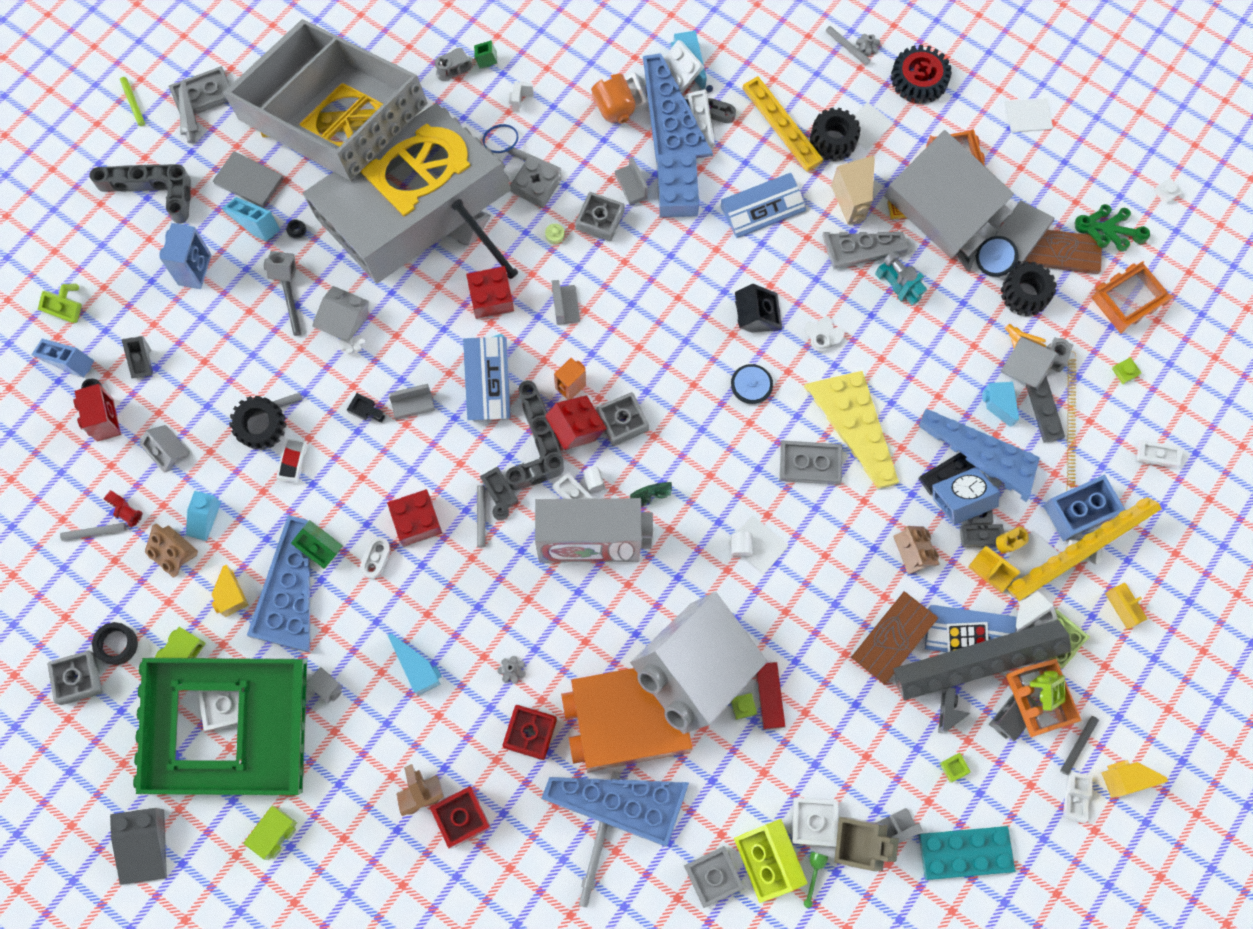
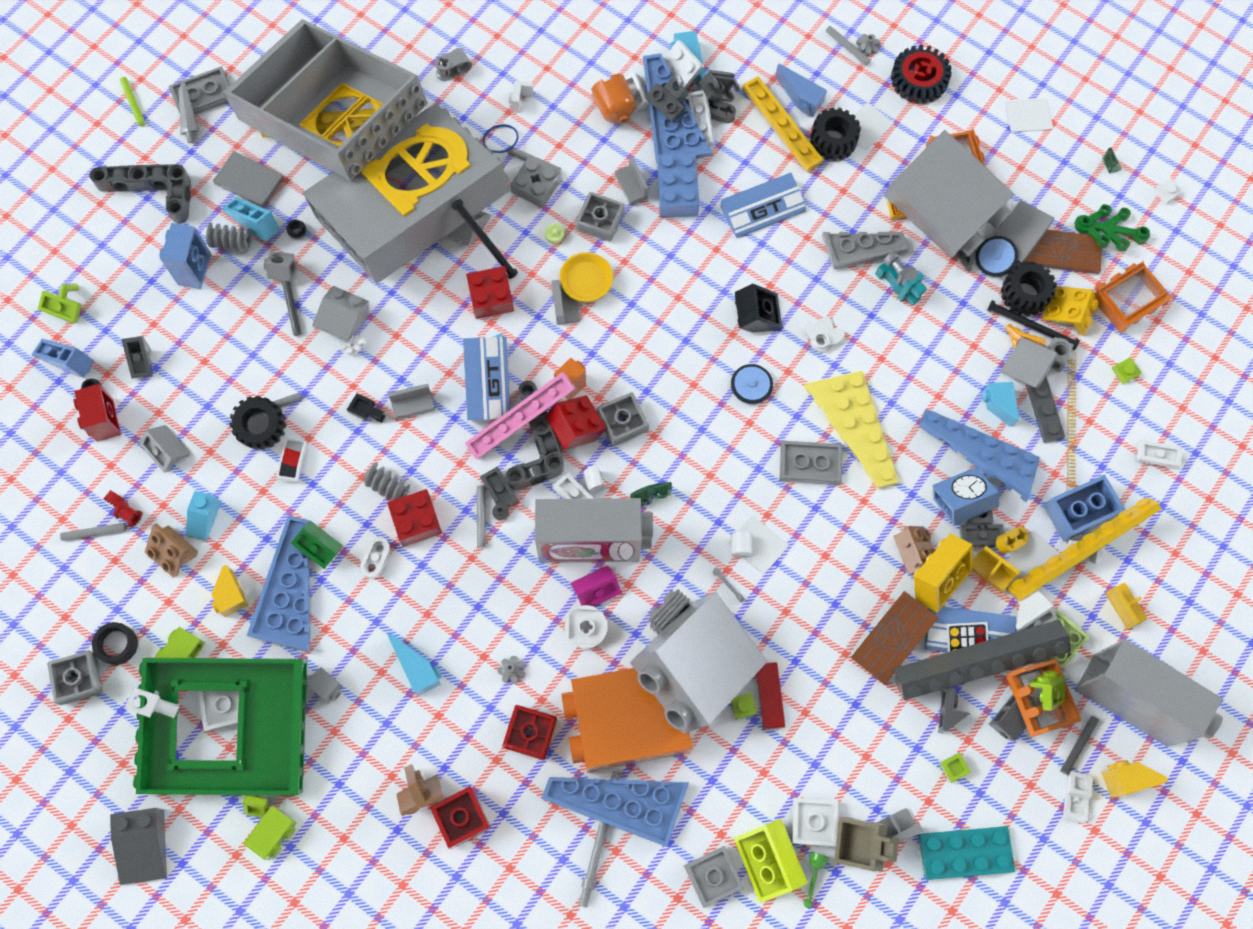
(154, 704): none -> white bracket
(228, 239): none -> light grey piece
(255, 806): none -> lime plate
(384, 483): none -> light grey piece
(485, 54): green plate -> none
(520, 415): none -> bright pink plate
(578, 617): none -> white plate
(586, 277): none -> yellow piece
(596, 587): none -> dark pink panel
(667, 99): none -> dark grey plate
(673, 605): none -> light grey brick
(716, 571): none -> light grey hinge
(718, 85): none -> dark grey hinge
(803, 92): none -> medium blue slope
(854, 188): tan slope -> none
(943, 572): none -> yellow brick
(947, 469): black tile -> none
(1030, 323): none -> black bar
(1072, 307): none -> yellow bracket
(1111, 161): none -> clear green slope
(1150, 695): none -> light grey brick

